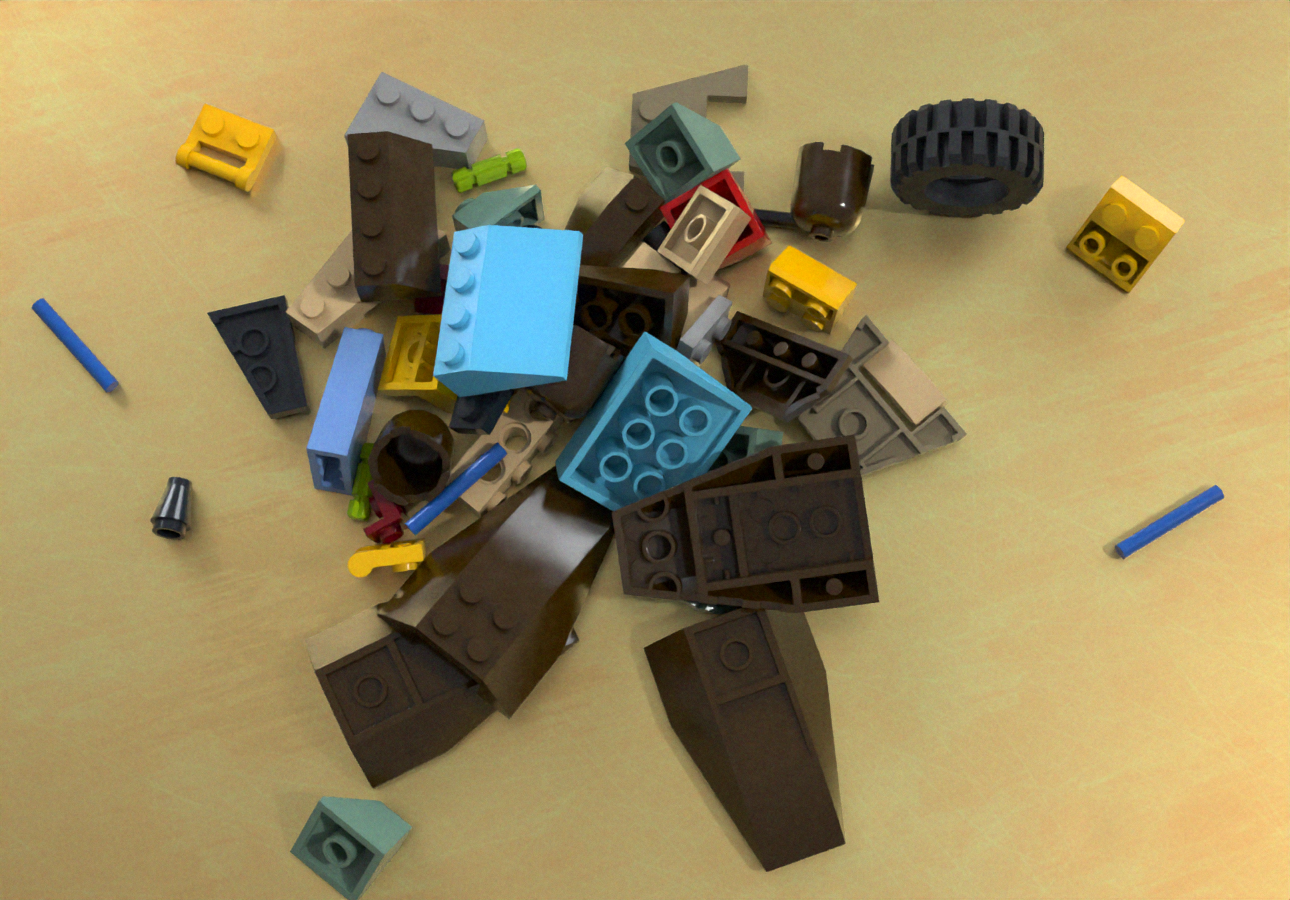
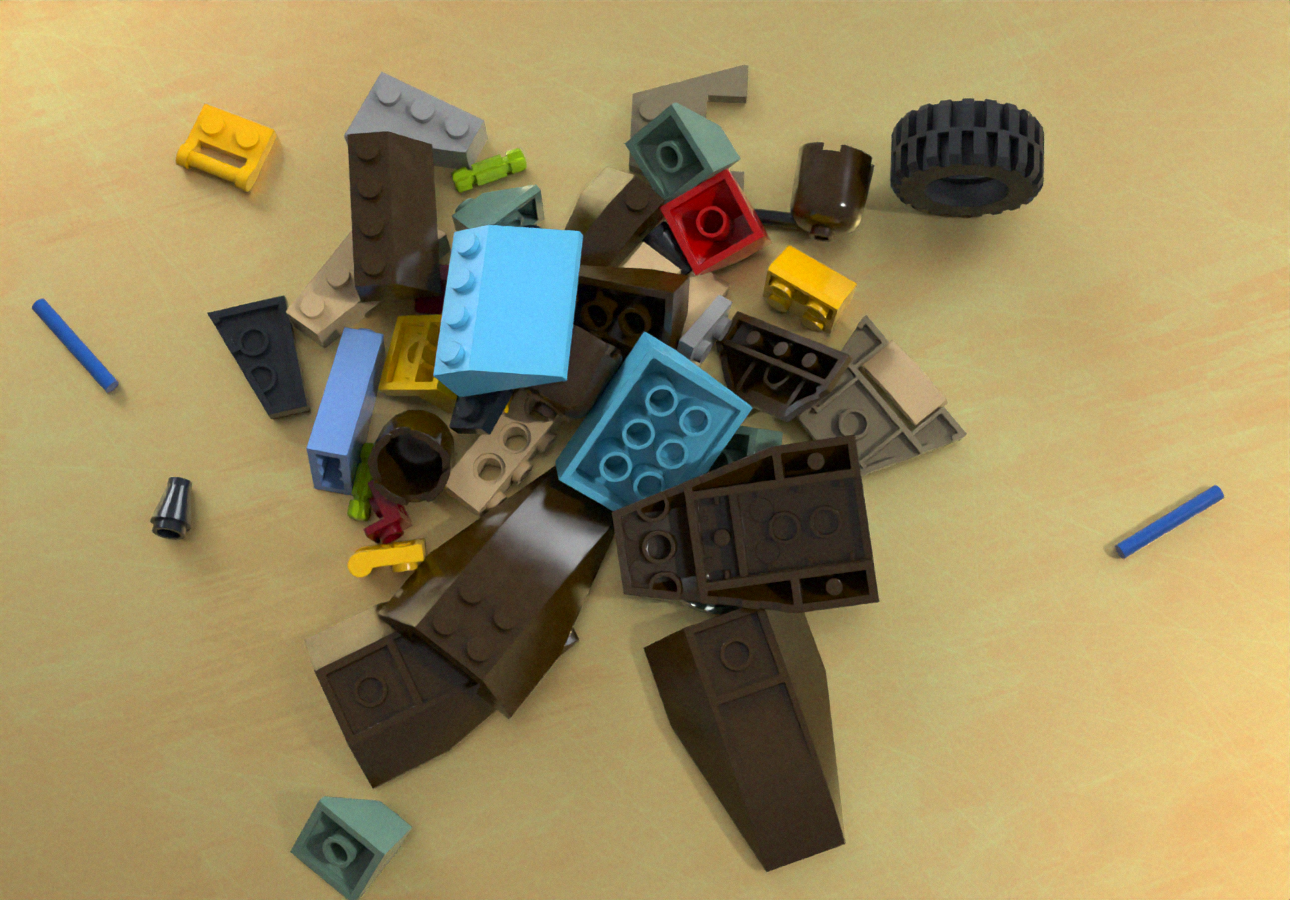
(456, 488): blue bar -> none
(704, 234): tan slope -> none
(1125, 233): yellow slope -> none

